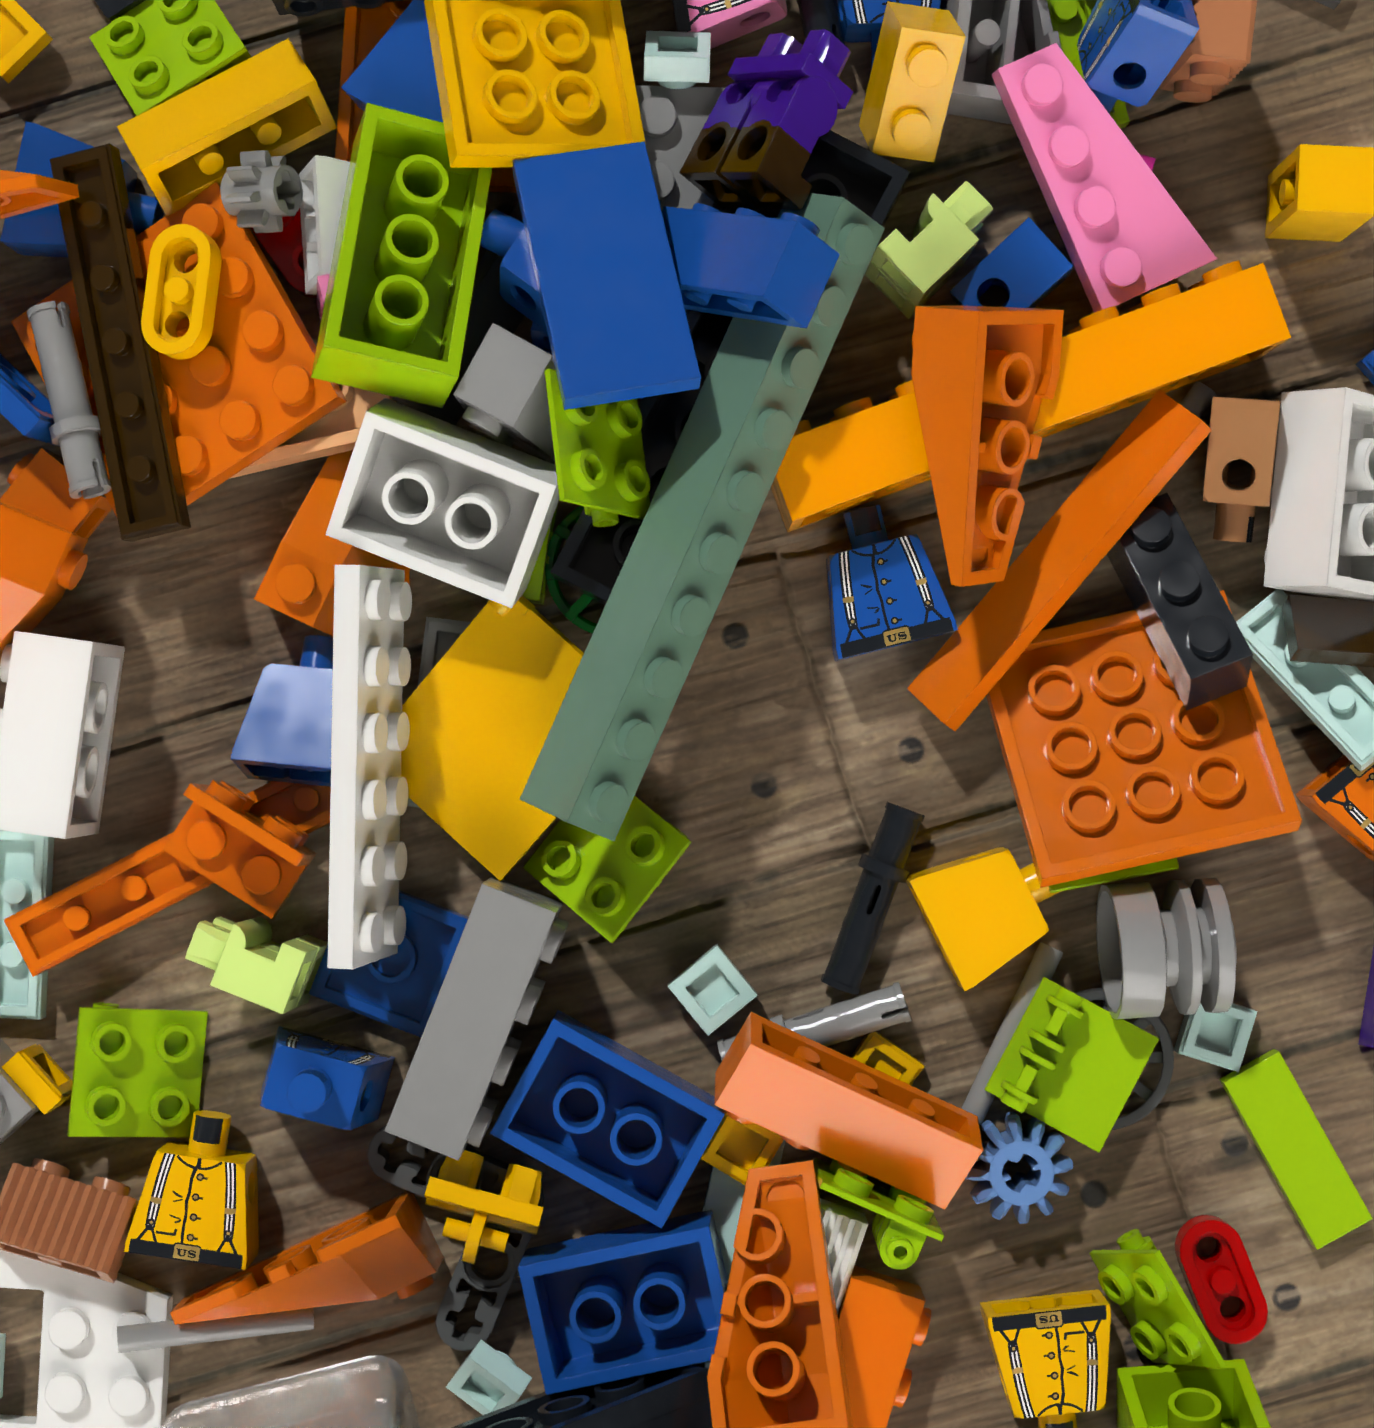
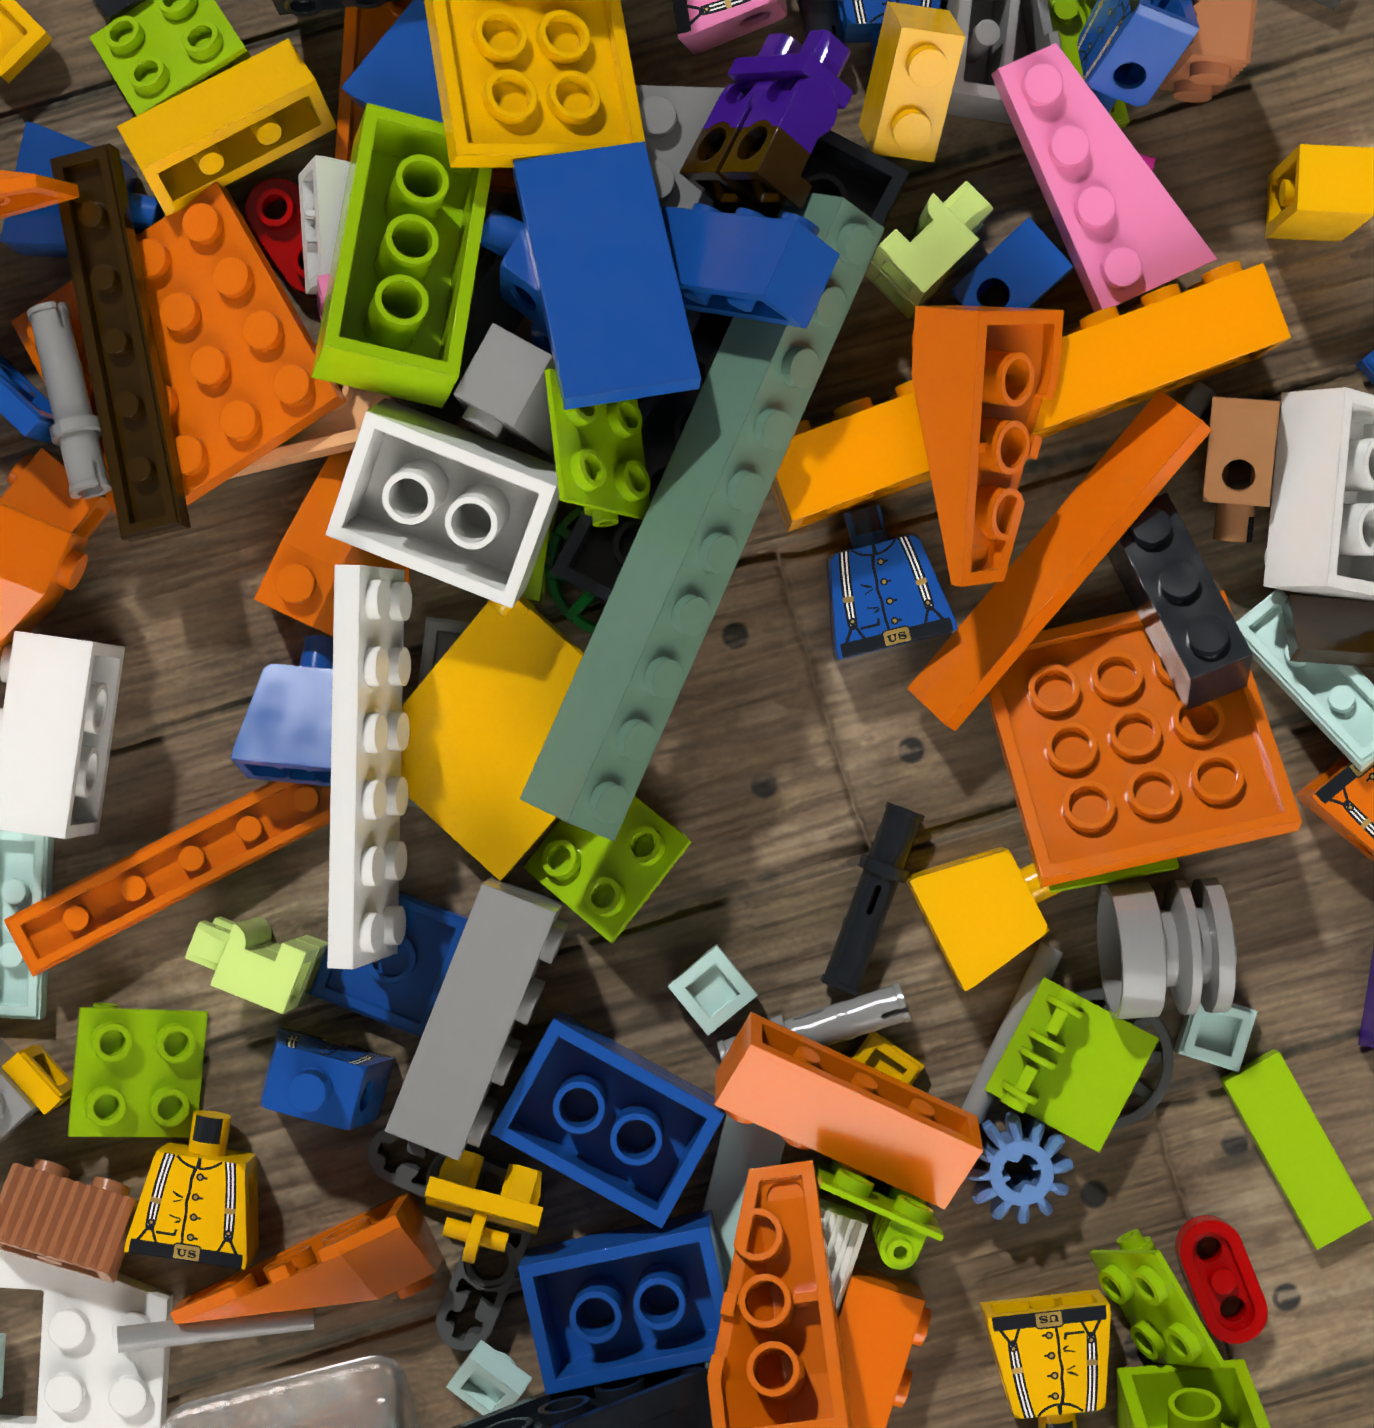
(179, 295): yellow plate -> none
(239, 849): orange bracket -> none
(261, 191): light grey gear -> none
(677, 58): light aqua plate -> none
(741, 1147): yellow tile -> none

